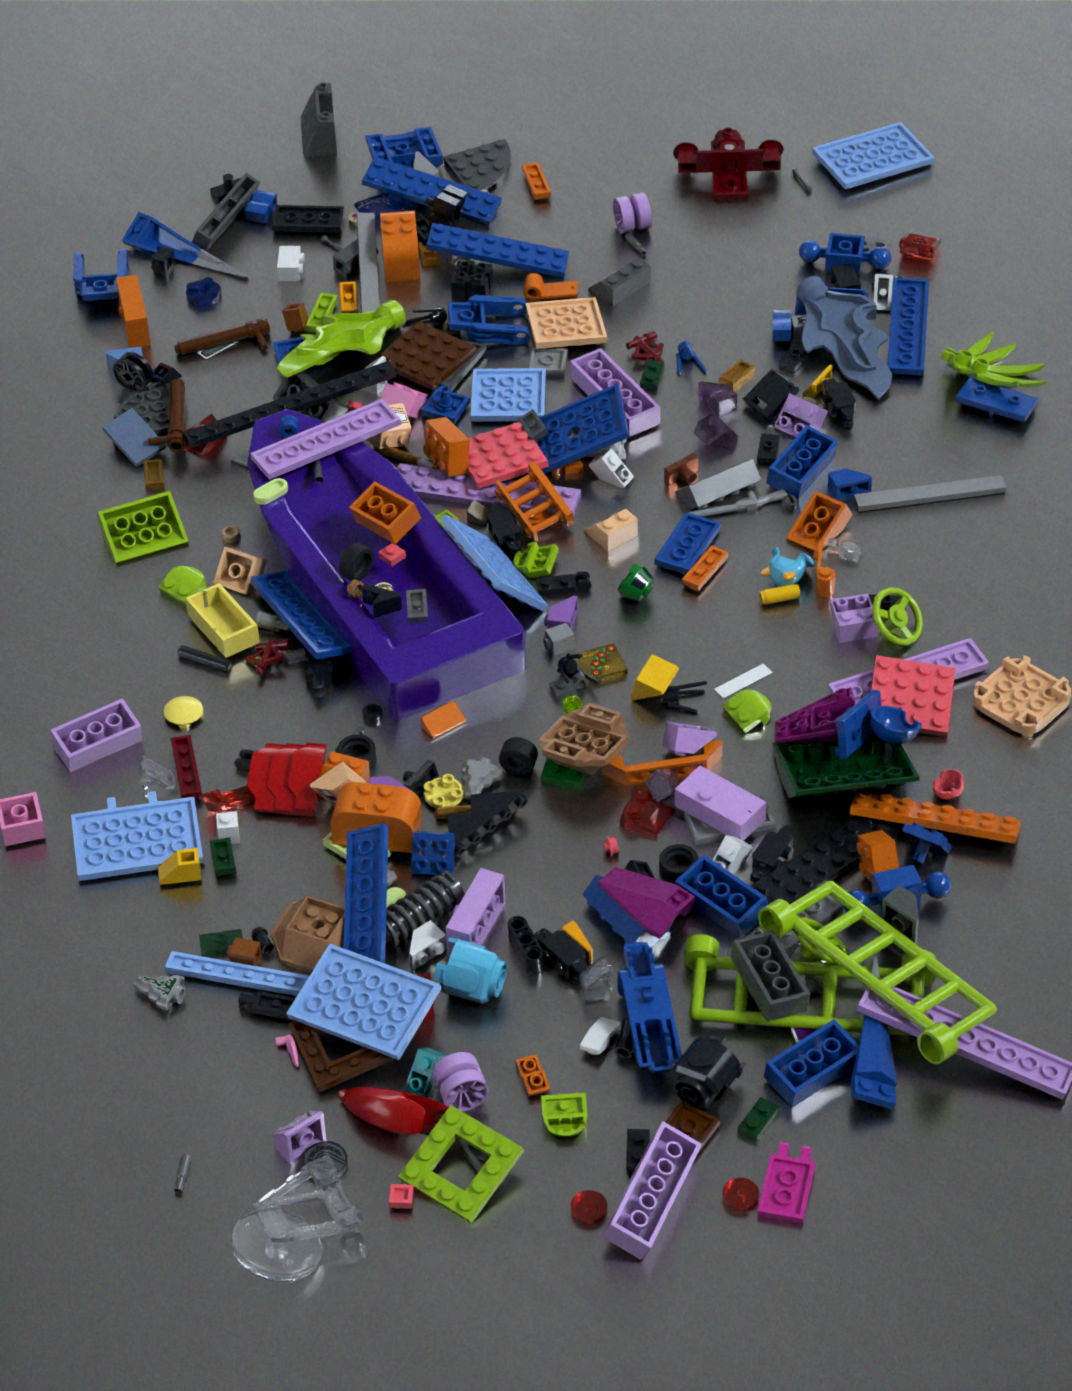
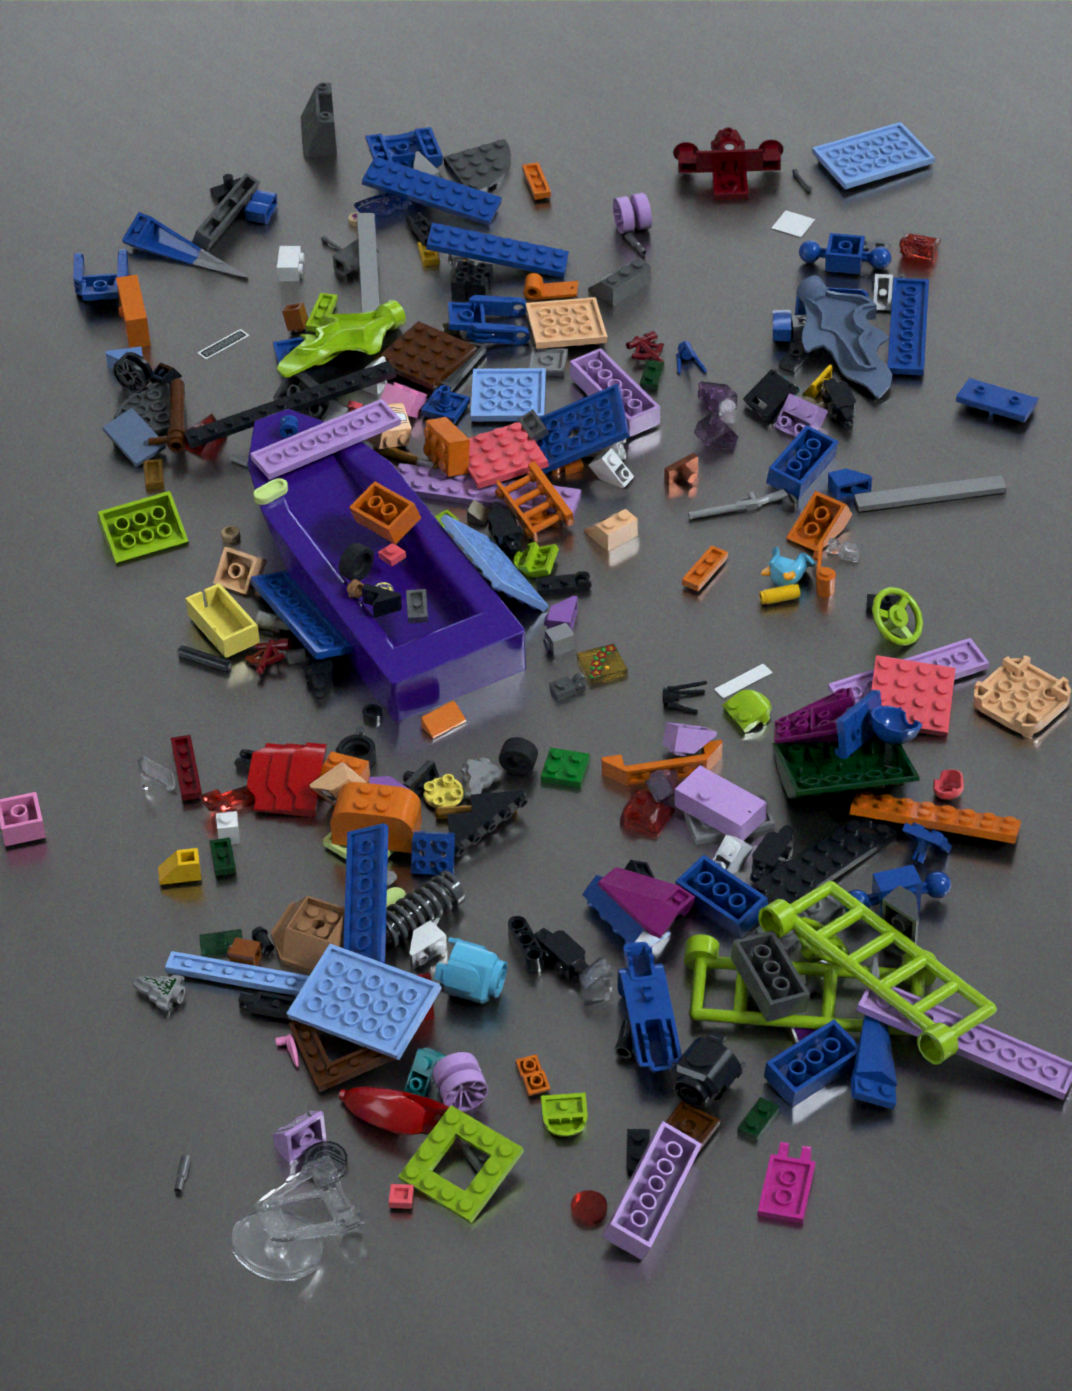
(96, 735): lavender brick -> none
(133, 836): light blue hinge -> none
(163, 260): black brick -> none
(183, 582): lime slope -> none
(183, 711): light yellow dish -> none
(196, 289): clear blue plate -> none
(248, 330): reddish brown cylinder -> none
(308, 218): black plate -> none
(318, 475): flat silver pin -> none
(348, 297): light orange slope -> none
(400, 246): orange brick -> none
(437, 316): black plant -> none
(447, 206): black brick -> none
(478, 909): lavender brick -> none
(569, 666): black plant -> none
(572, 703): clear neon green plate -> none
(576, 934): light orange slope -> none
(585, 738): medium nougat piece -> none
(599, 1035): white slope -> none
(611, 845): coral plate -> none
(636, 584): green cone -> none
(654, 678): yellow slope -> none
(672, 852): black tyre -> none
(687, 543): blue plate -> none
(720, 484): slope -> none
(737, 374): pearl gold tile -> none
(740, 1203): clear red piece -> none
(768, 448): black plate -> none
(793, 223): none -> white sticker
(844, 277): black brick -> none
(853, 618): lavender slope -> none
(877, 853): orange brick -> none
(977, 366): lime plant -> none

